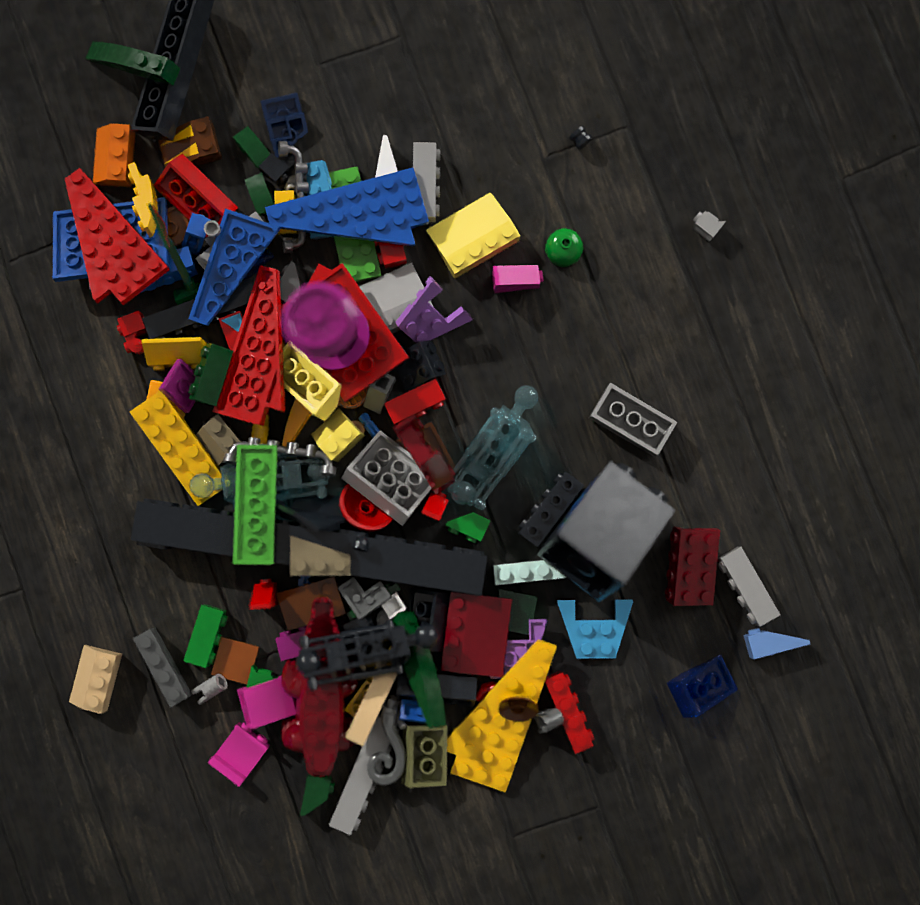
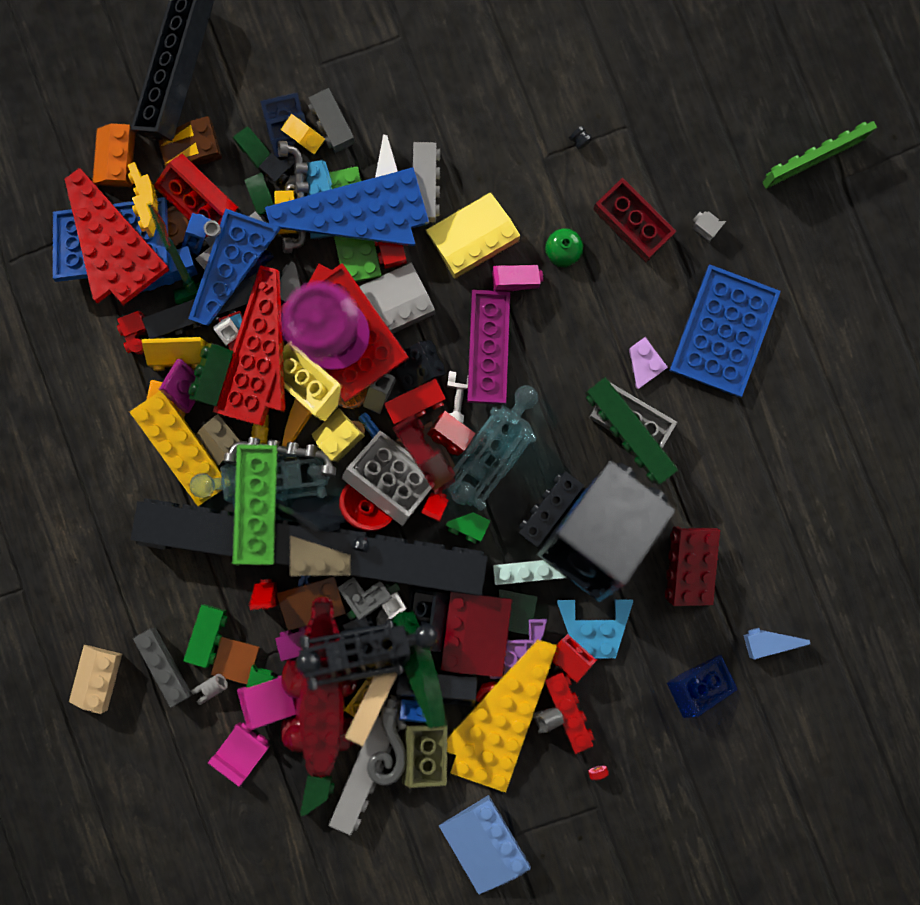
(134, 61): dark green slope -> none
(226, 330): none -> white slope
(302, 134): none -> yellow slope
(331, 120): none -> dark grey brick
(423, 321): medium lavender wing -> none
(451, 433): none -> brick
(459, 393): none -> white bar
(484, 845): none -> medium blue slope
(488, 347): none -> magenta plate
(518, 709): reddish brown dish -> none
(572, 658): none -> red brick
(598, 772): none -> red tile
(631, 431): none -> dark green brick
(634, 219): none -> dark red brick
(645, 362): none -> lavender wing
(724, 331): none -> blue plate
(748, 587): light grey brick -> none
(813, 156): none -> bright green plate

